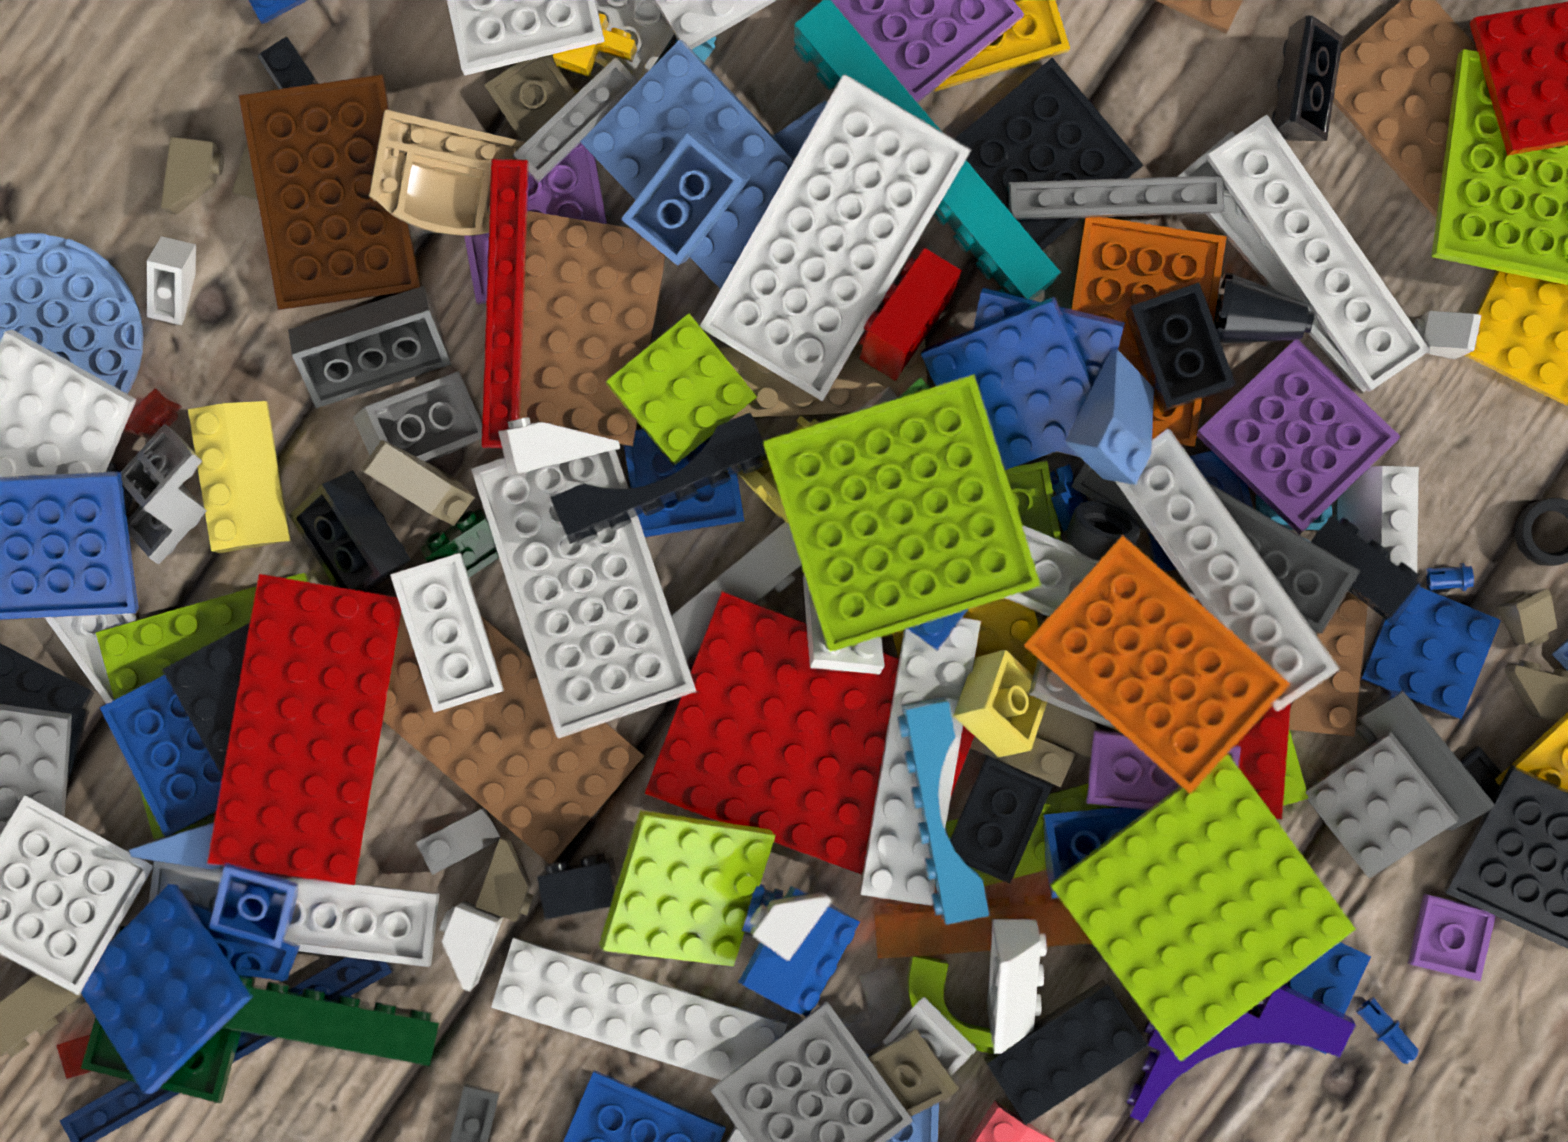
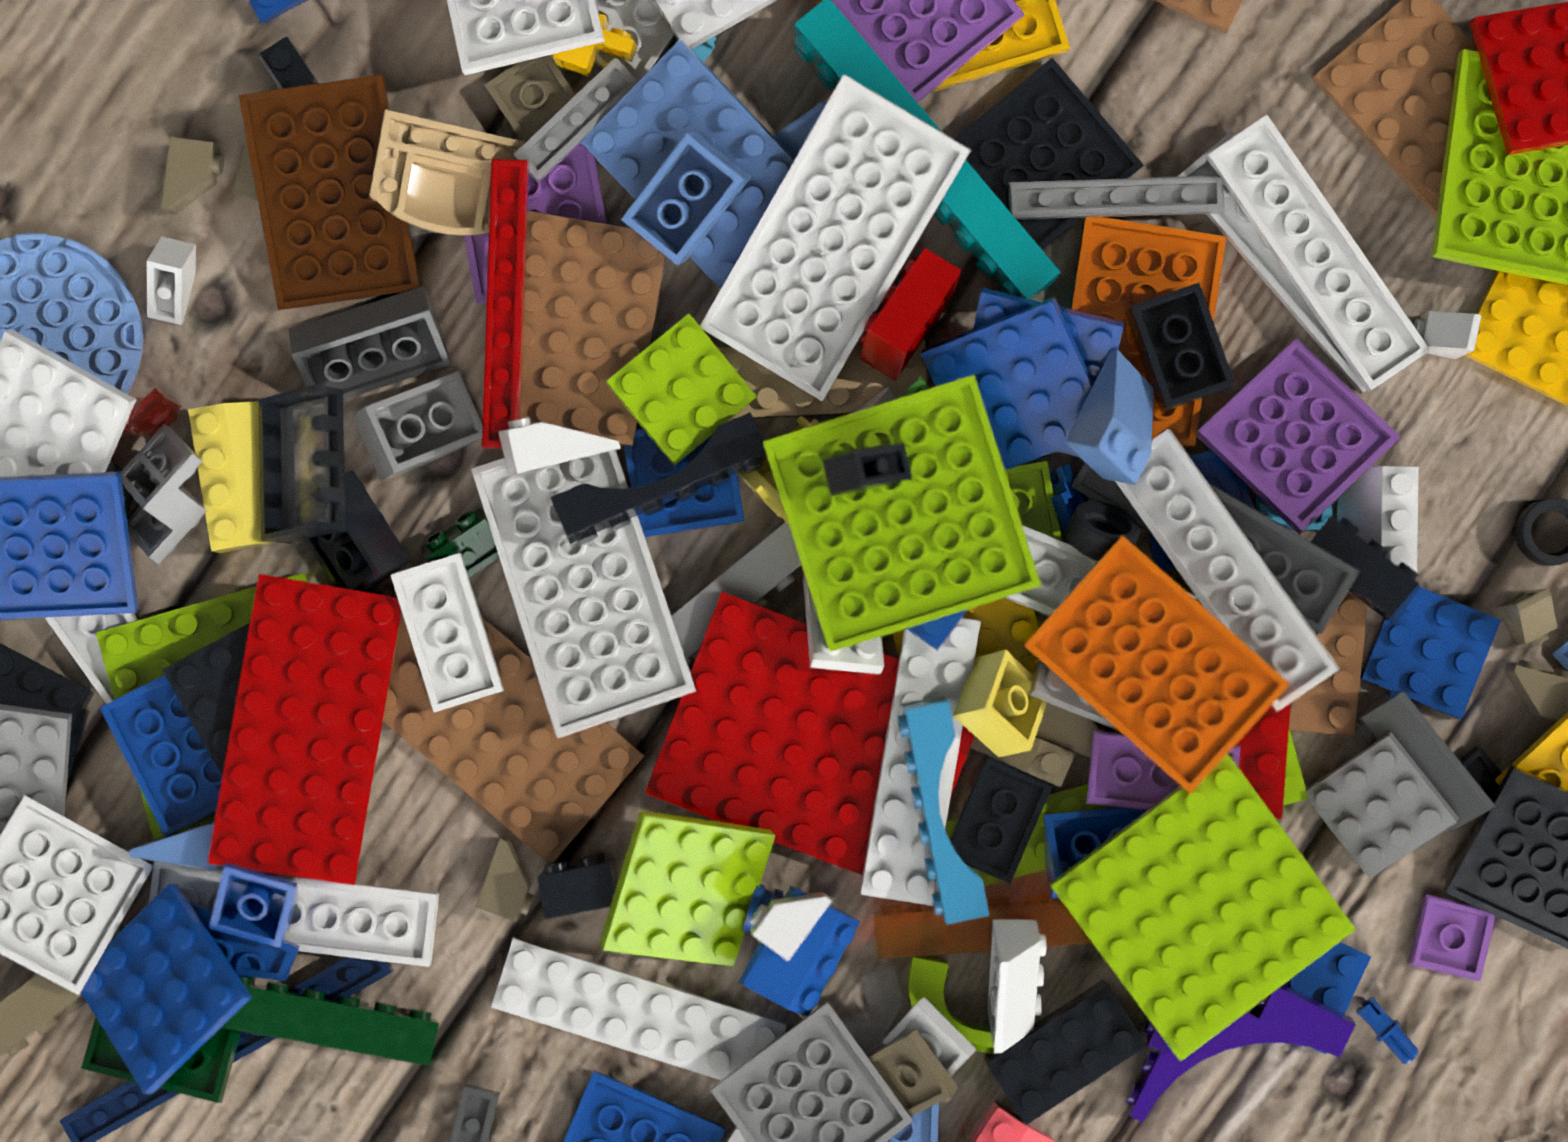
(72, 1055): clear red tile -> none
(302, 464): none -> window
(418, 482): slope -> none
(458, 840): light grey slope -> none
(469, 940): white slope -> none
(867, 469): none -> black slope
(1258, 314): black cone -> none
(1307, 81): black slope -> none
(1450, 577): blue pin -> none

